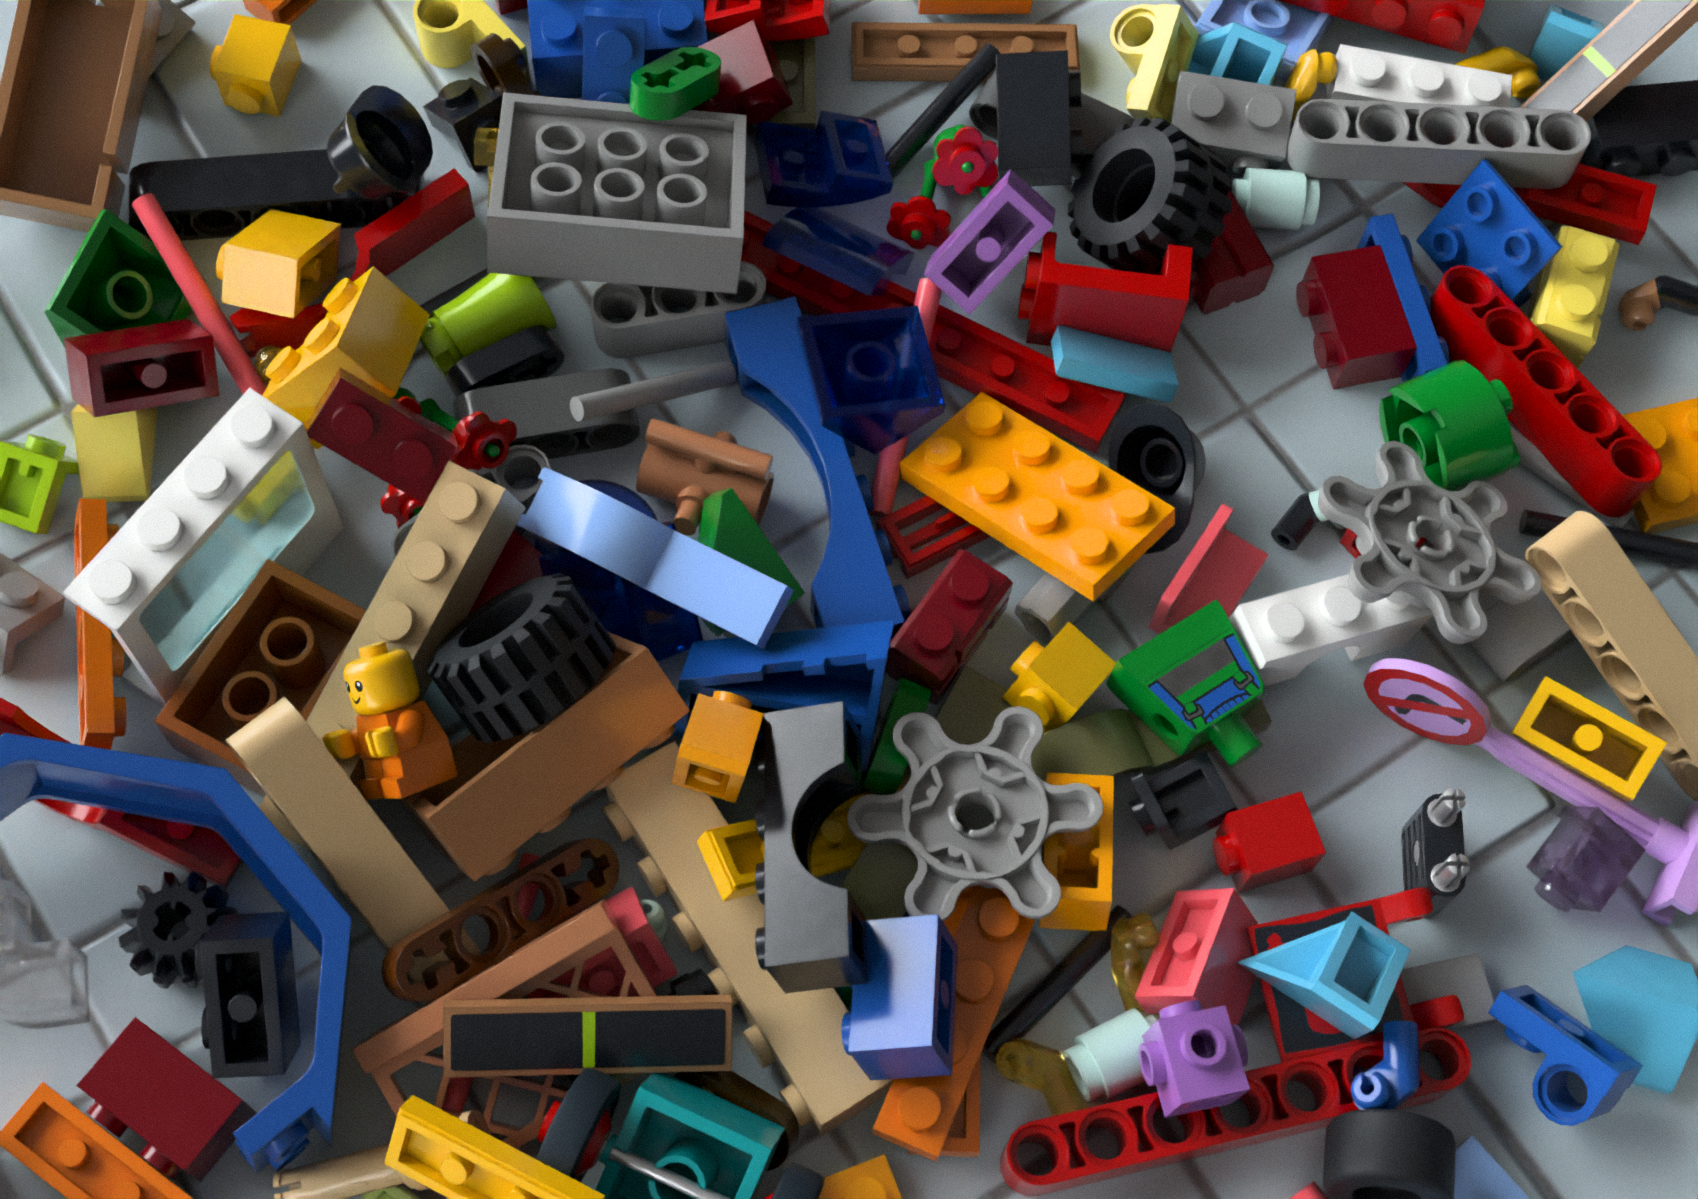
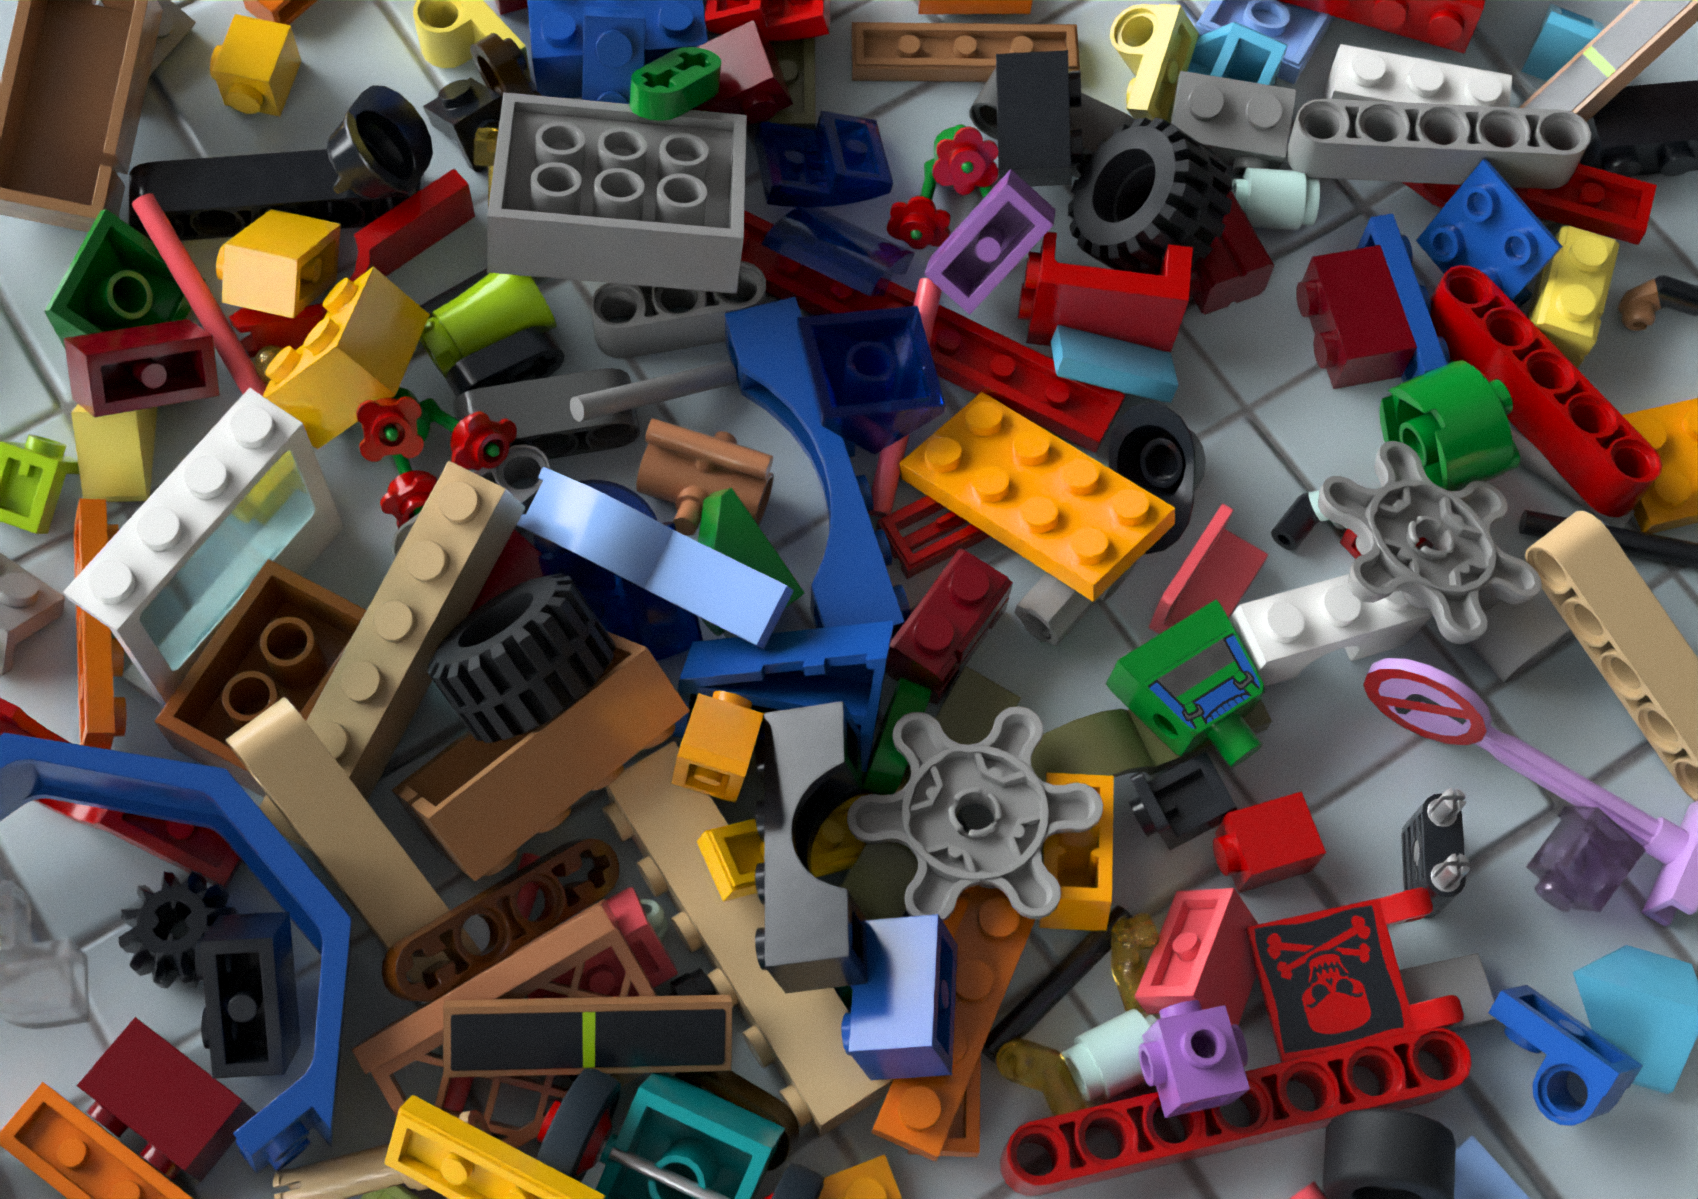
(381, 435): dark red brick -> none
(394, 733): piece -> none
(941, 109): black bar -> none
(1058, 677): yellow brick -> none
(1309, 71): yellow arm -> none
(1337, 973): medium azure slope -> none
(1395, 1076): blue arm -> none
(1511, 62): yellow arm -> none
(1588, 739): yellow brick -> none

